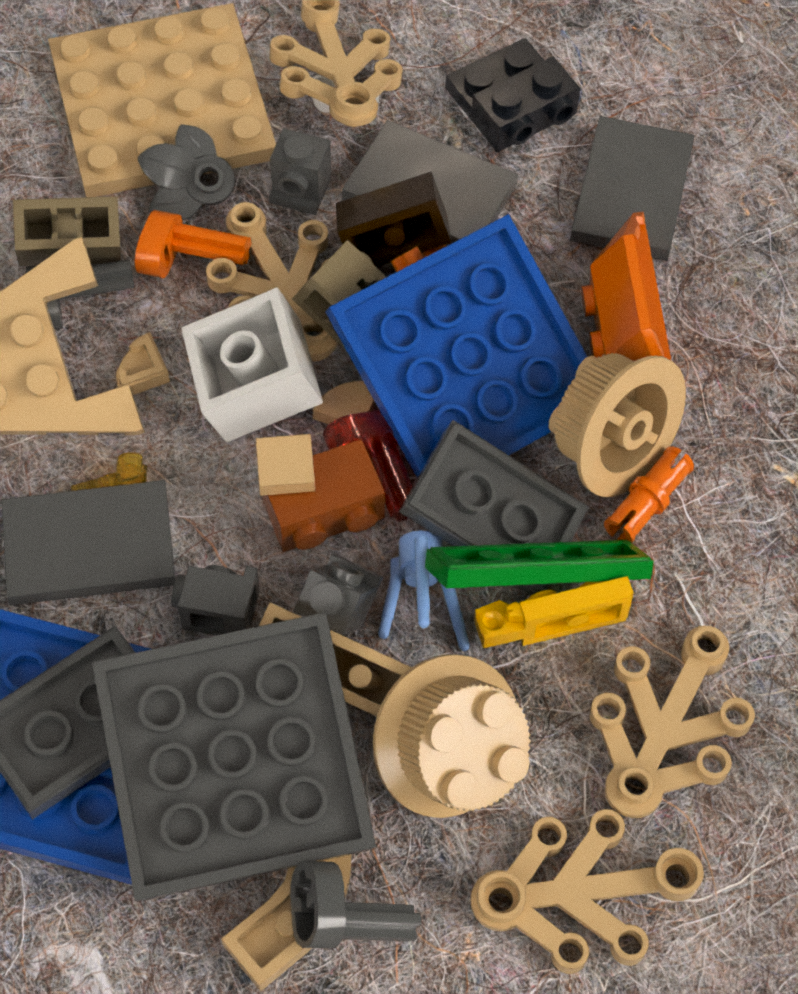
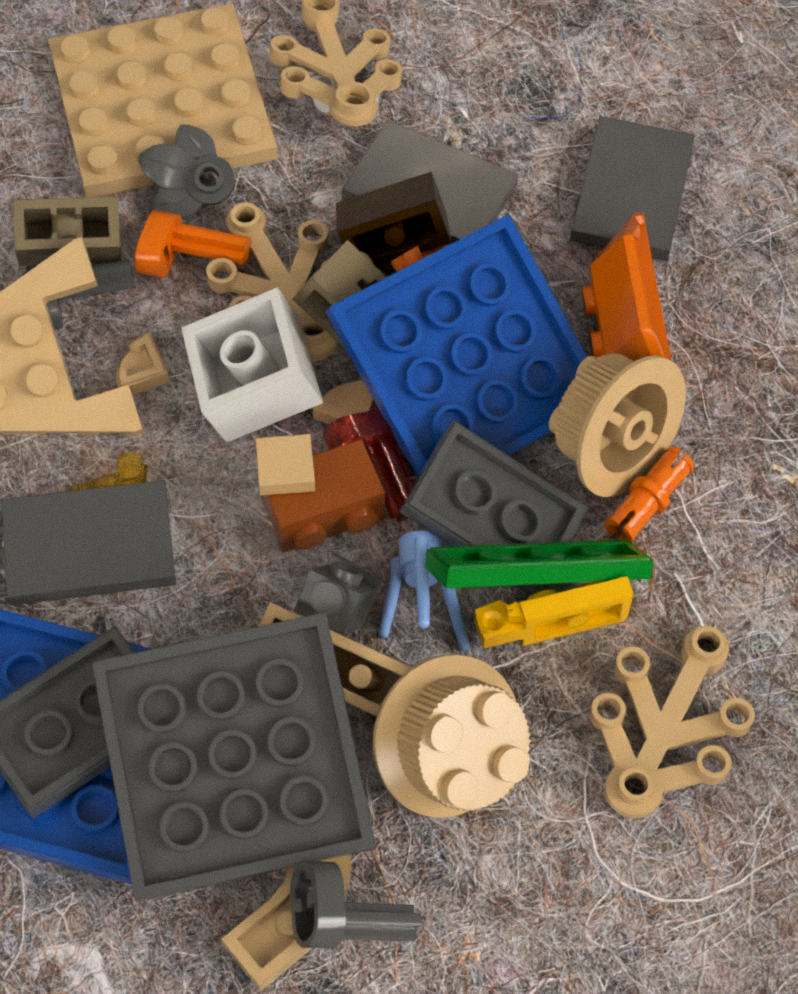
(216, 599): dark grey brick -> none
(300, 171): dark grey brick -> none
(514, 94): black plate -> none
(576, 891): tan plant -> none

